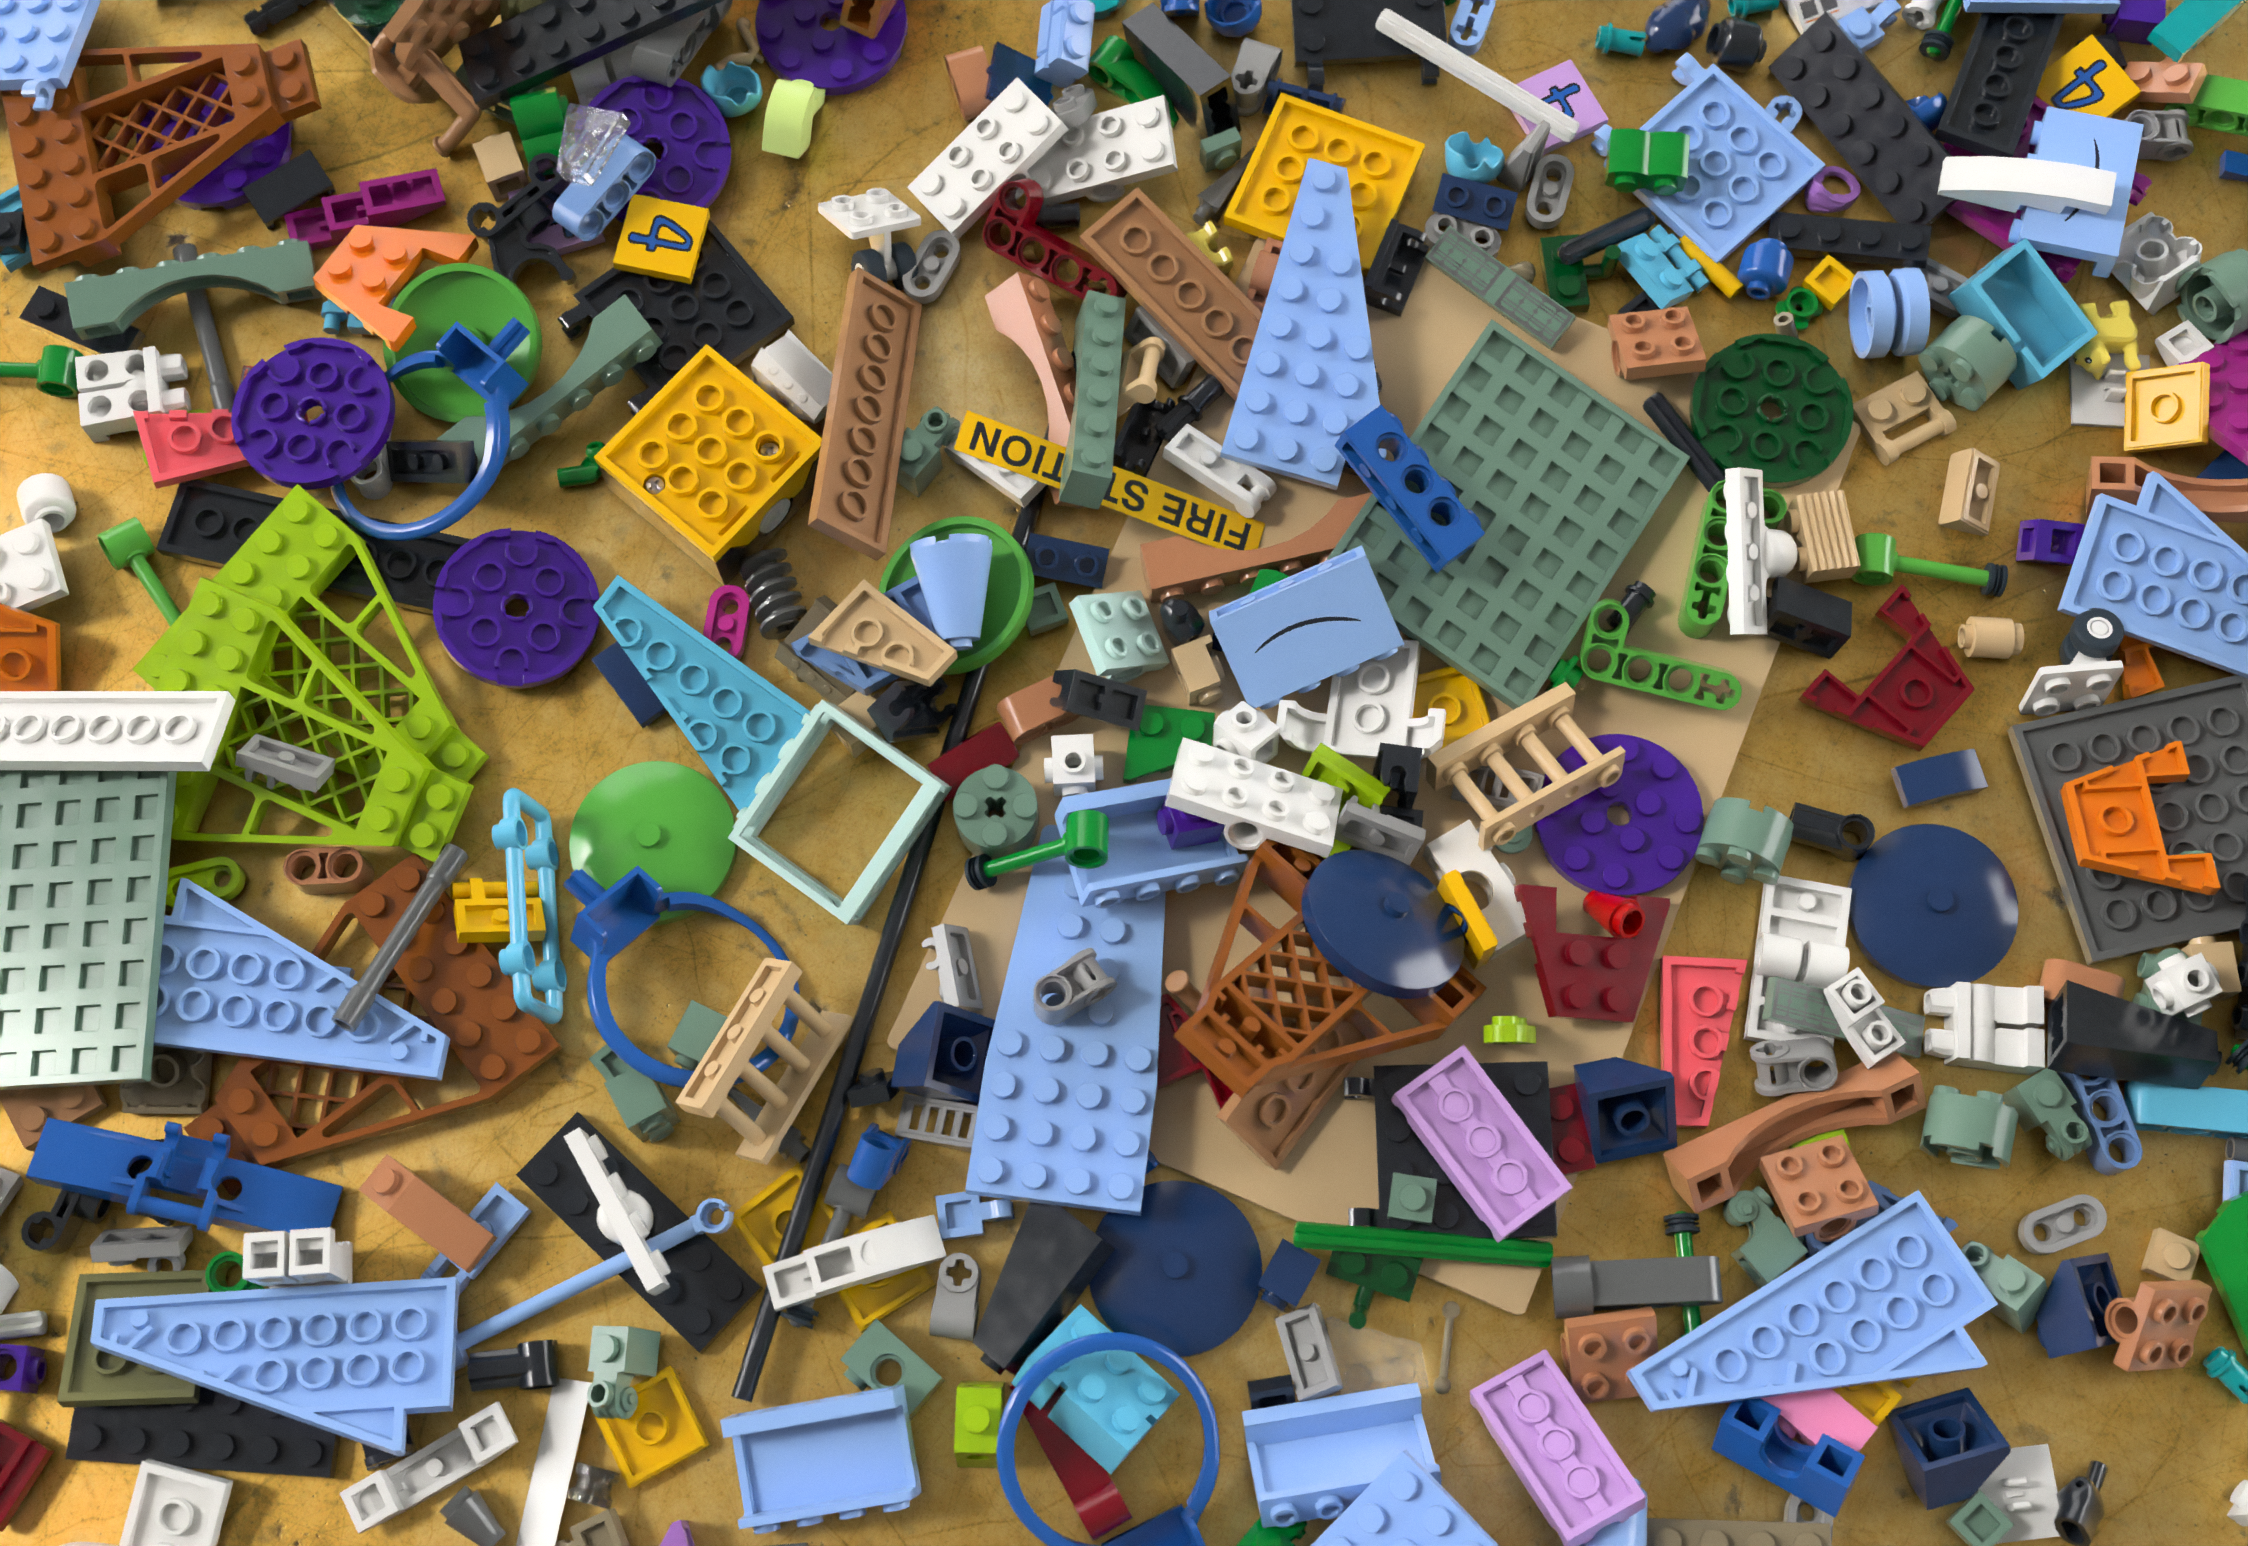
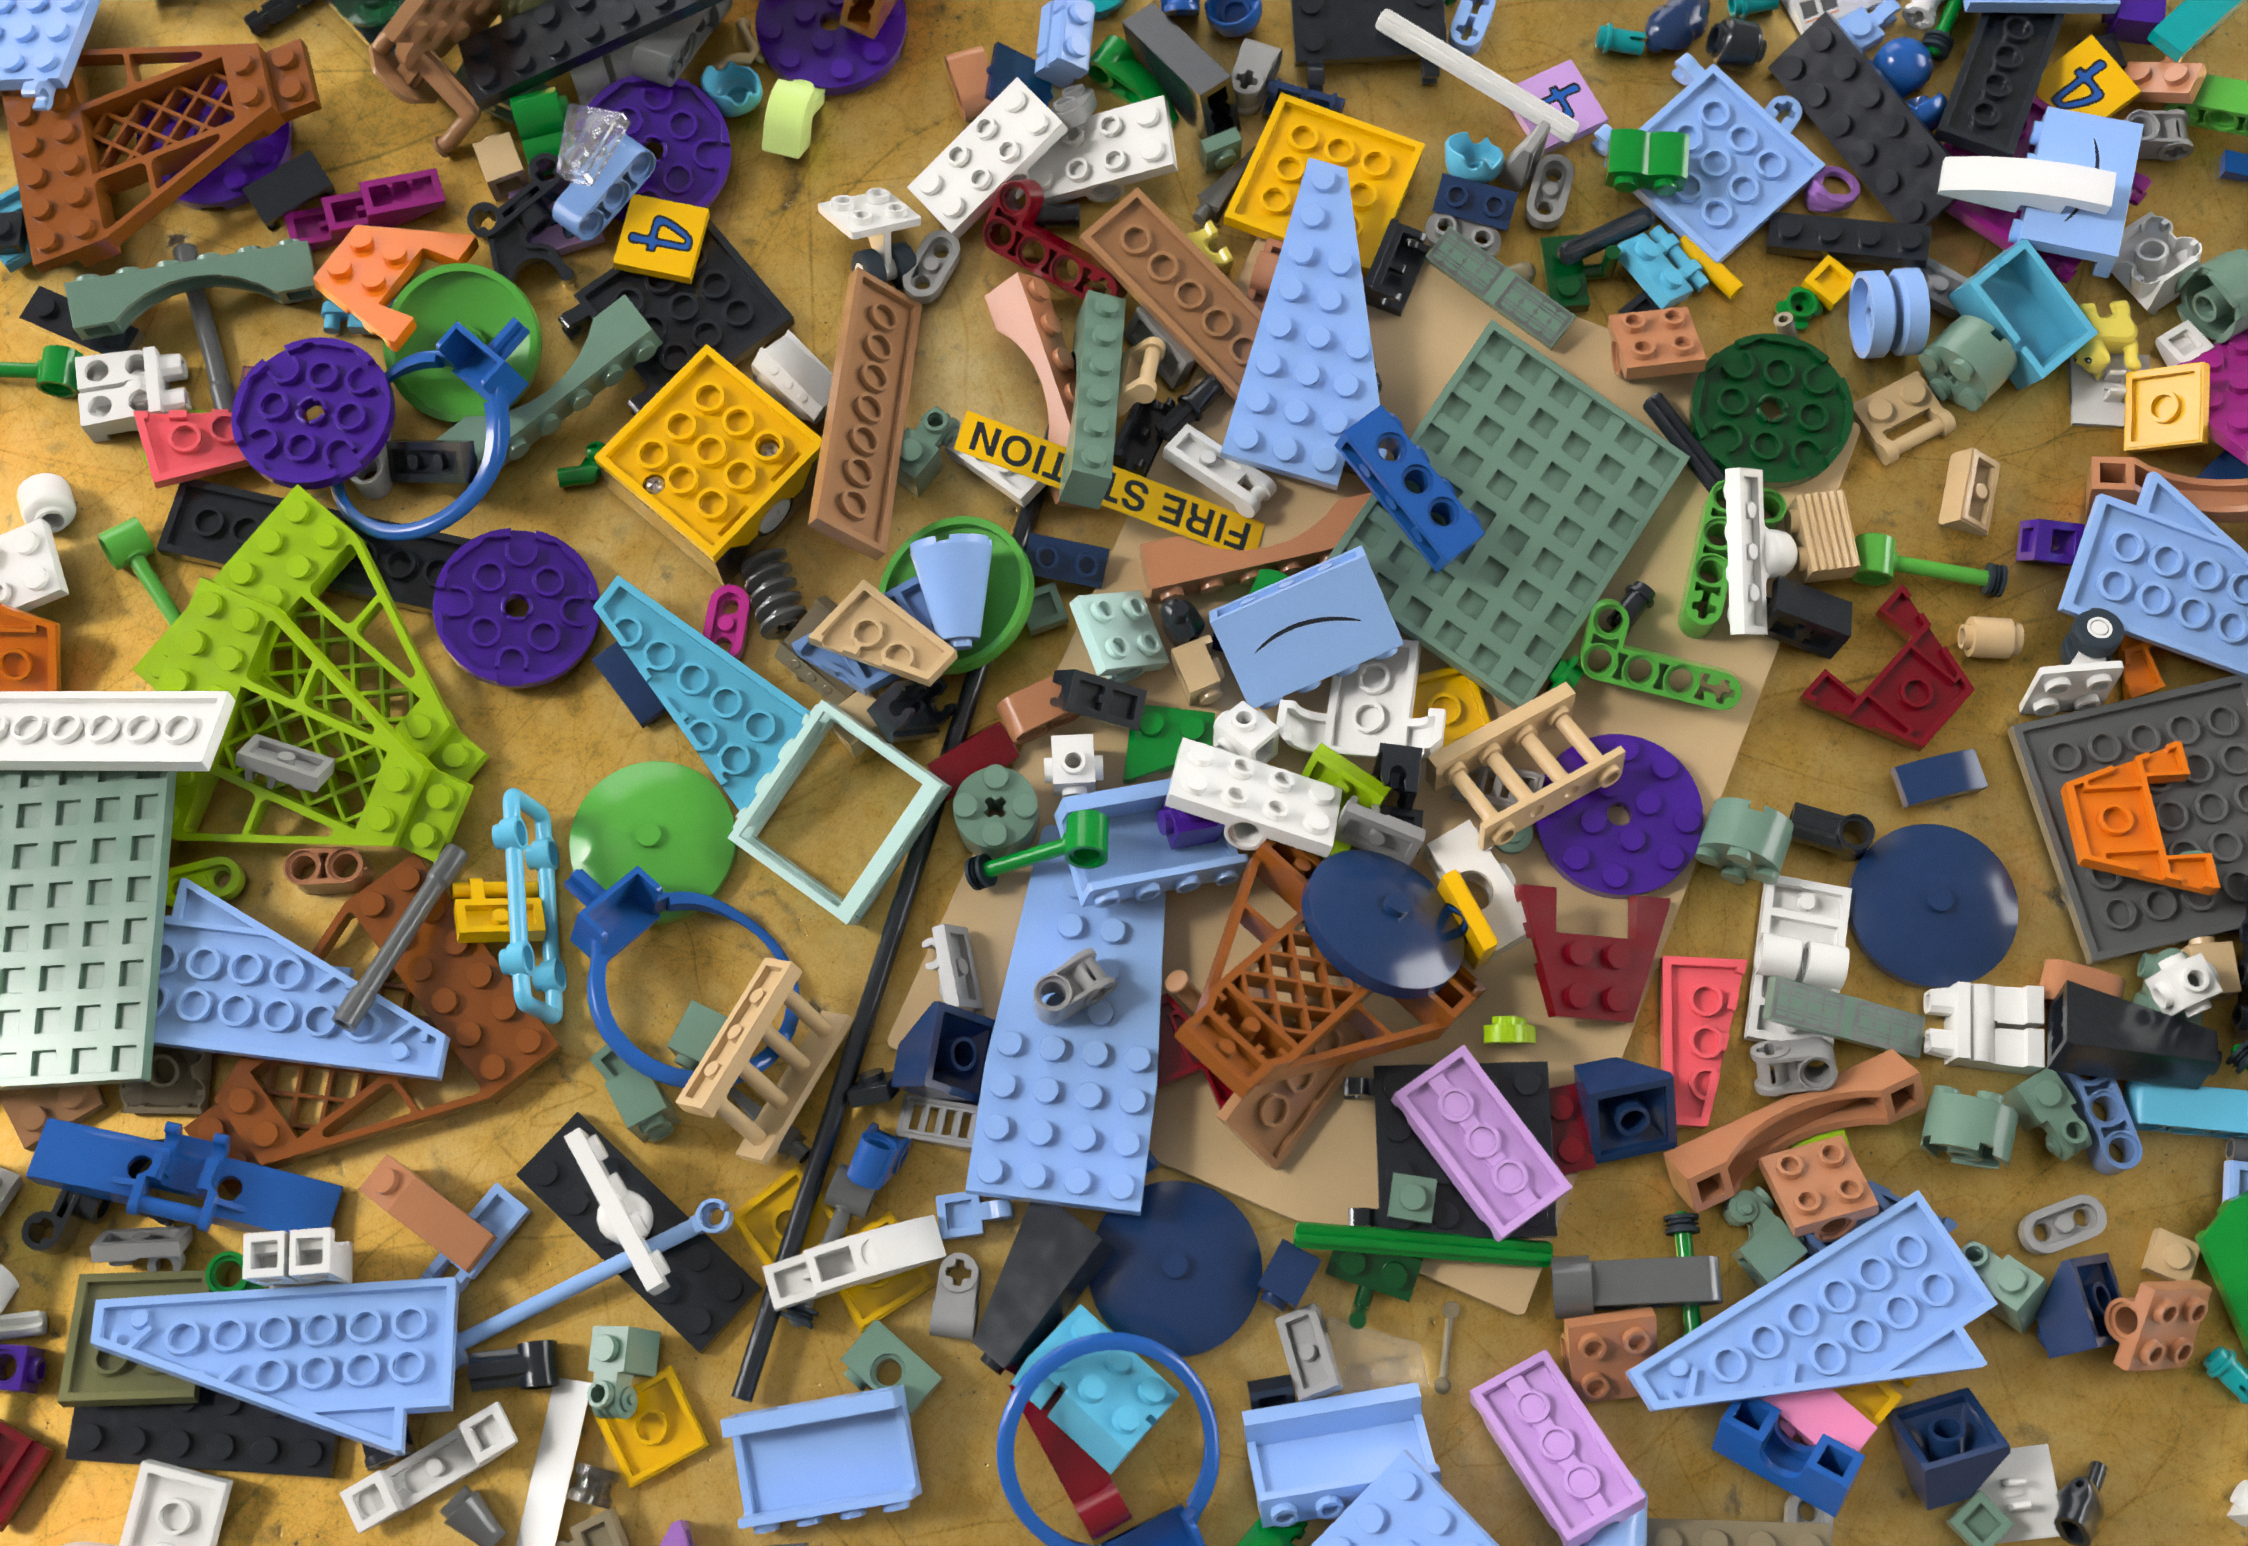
(977, 1422): lime torso -> none
(1616, 914): red cone -> none
(1765, 268): blue head -> none
(1857, 1011): white slope -> none
(1905, 64): none -> blue hair

